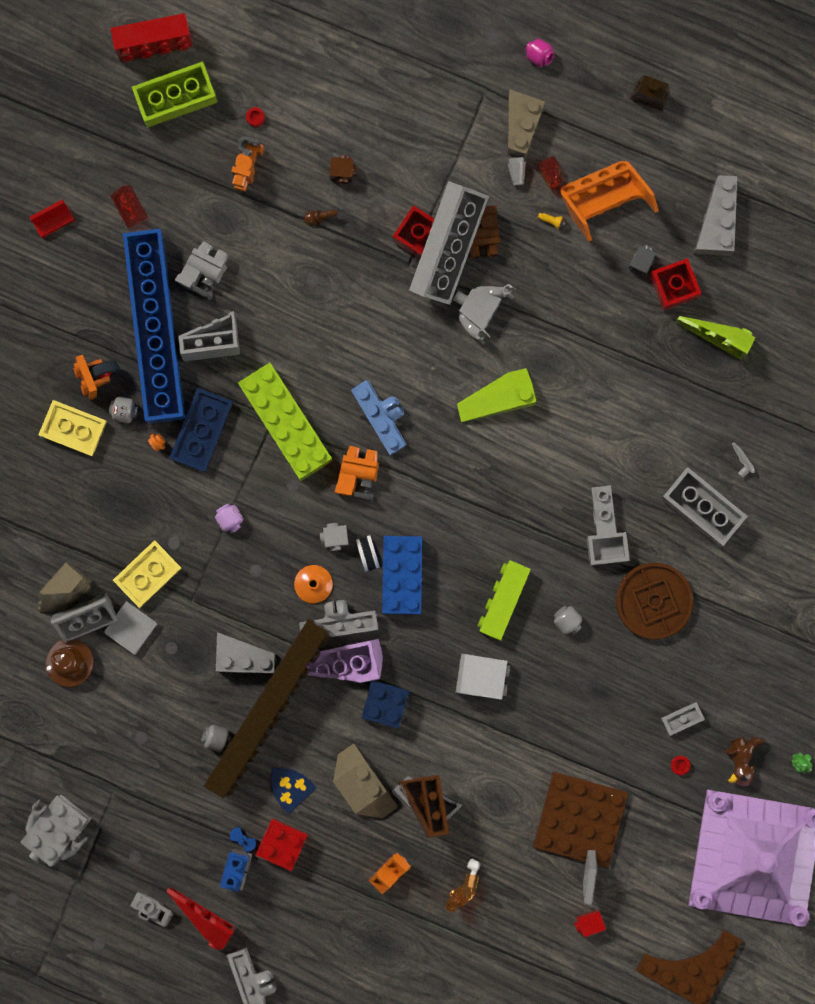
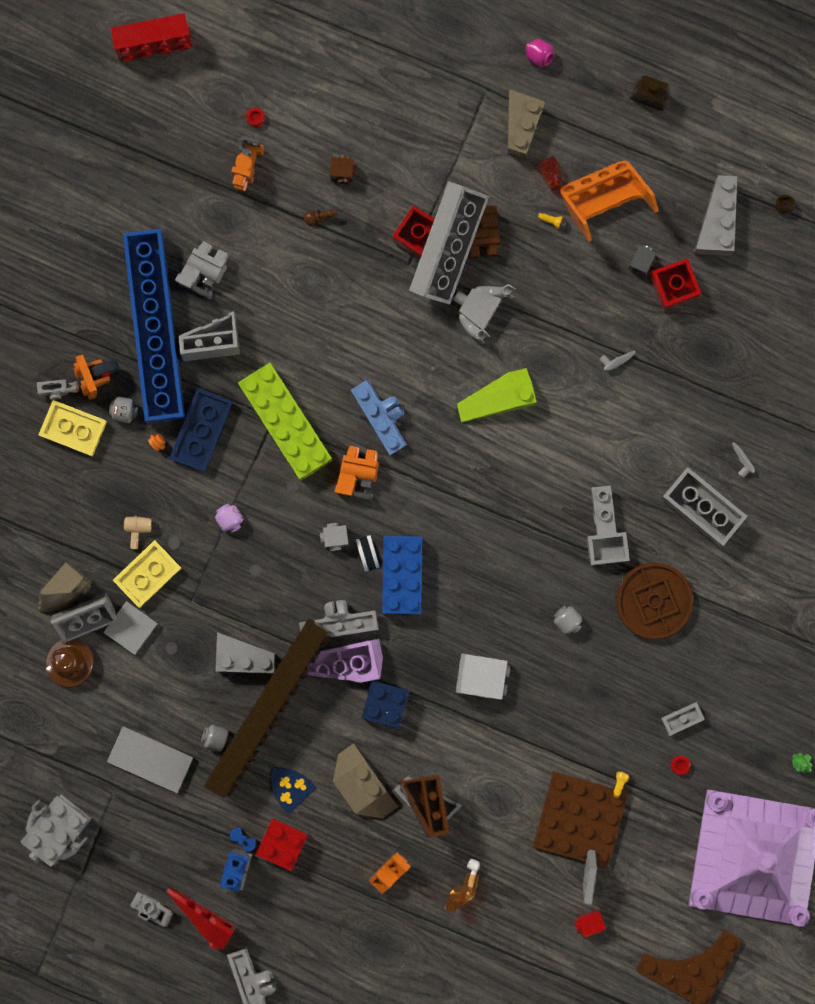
(52, 218): red panel -> none
(56, 388): none -> light grey piece
(128, 206): clear red slope -> none
(135, 526): none -> tan piece
(150, 759): none -> light grey tile
(174, 94): lime brick -> none
(313, 594): orange dish -> none
(504, 600): lime brick -> none
(517, 170): light grey cone -> none
(609, 365): none -> light grey bar
(622, 777): none -> yellow piece
(728, 338): lime wedge -> none
(741, 754): reddish brown animal -> none
(785, 204): none -> dark brown tile

